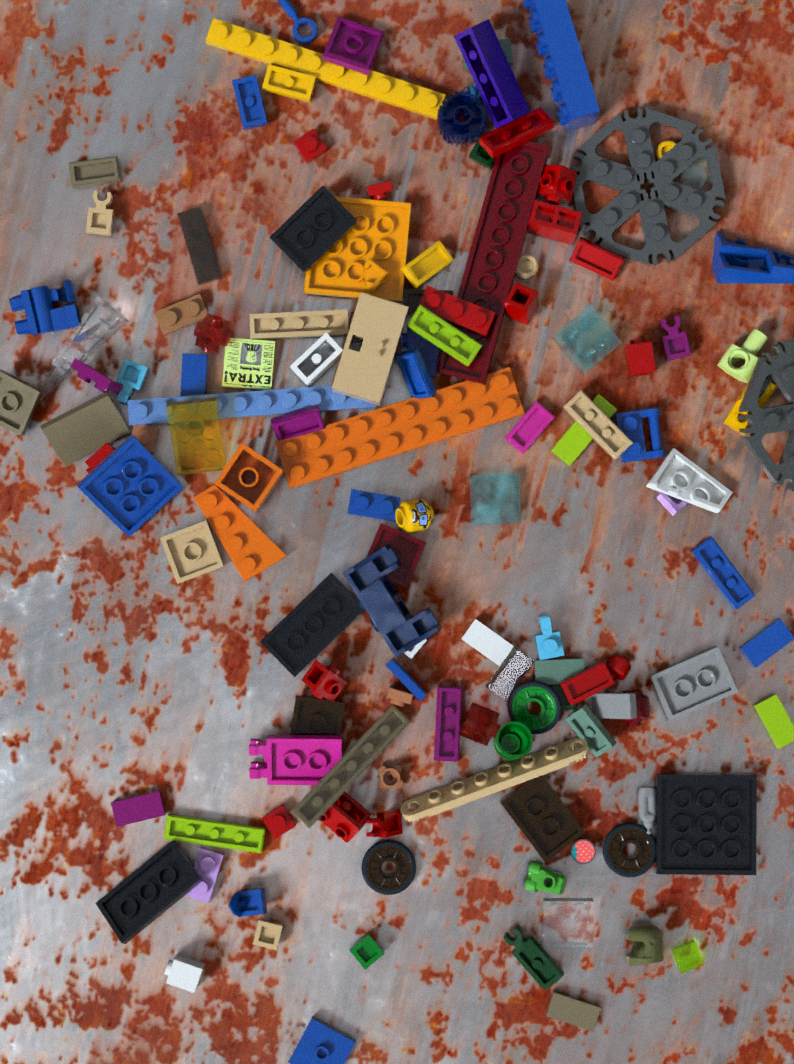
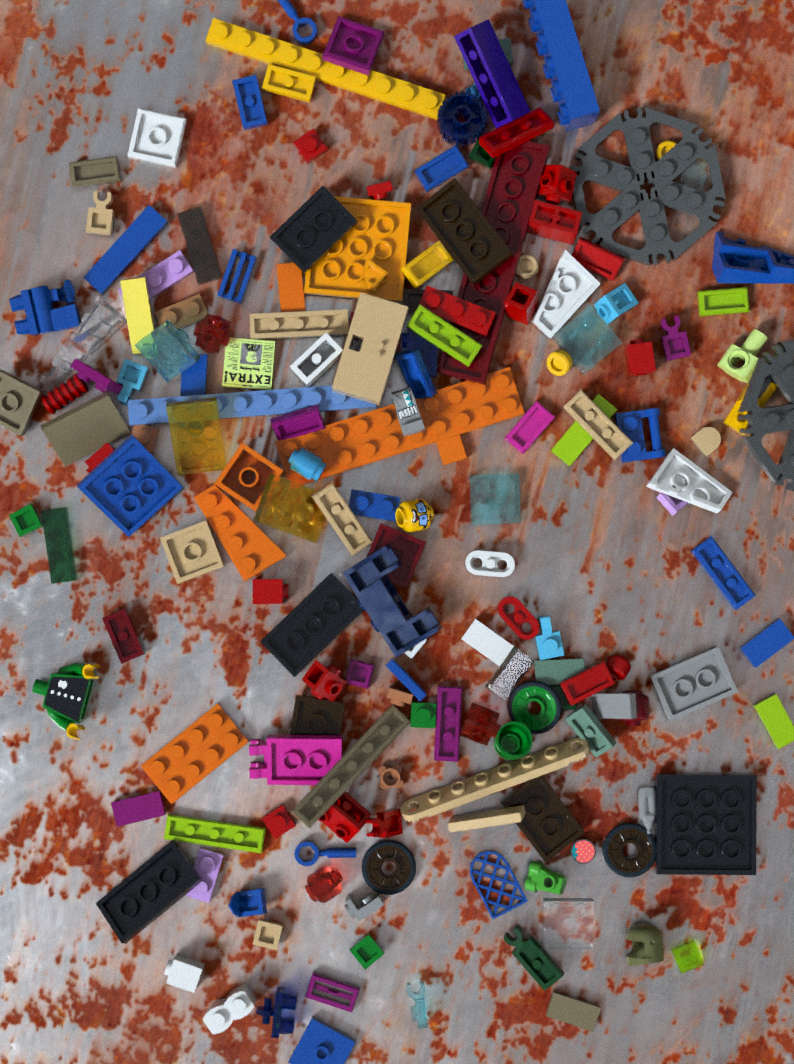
(26, 520): none -> green plate
(59, 545): none -> clear green tile
(63, 394): none -> red piece
(67, 695): none -> torso
(123, 635): none -> dark red plate
(125, 249): none -> blue tile
(137, 309): none -> light yellow tile
(157, 138): none -> white tile
(166, 274): none -> lavender plate
(168, 350): none -> clear light blue plate
(195, 753): none -> orange plate
(234, 1007): none -> white brick
(243, 256): none -> blue tile
(270, 591): none -> red brick
(280, 1024): none -> clear blue hips
(290, 288): none -> orange tile
(290, 508): none -> clear yellow plate
(306, 464): none -> dark azure brick
(324, 884): none -> clear red head
(329, 852): none -> blue piece
(335, 982): none -> magenta tile
(341, 518): none -> tan tile
(359, 673): none -> magenta tile
(368, 905): none -> light grey bracket
(407, 412): none -> light grey leg
(419, 1010): none -> clear light blue plate
(423, 714): none -> green plate
(441, 168): none -> blue tile
(451, 450): none -> orange tile
(464, 231): none -> dark brown plate
(486, 818): none -> tan tile
(489, 563): none -> white plate
(508, 908): none -> blue window
(518, 617): none -> red plate
(559, 362): none -> yellow tile
(564, 294): none -> white wing
(615, 303): none -> medium azure bracket
(707, 440): none -> tan tile
(723, 301): none -> lime tile

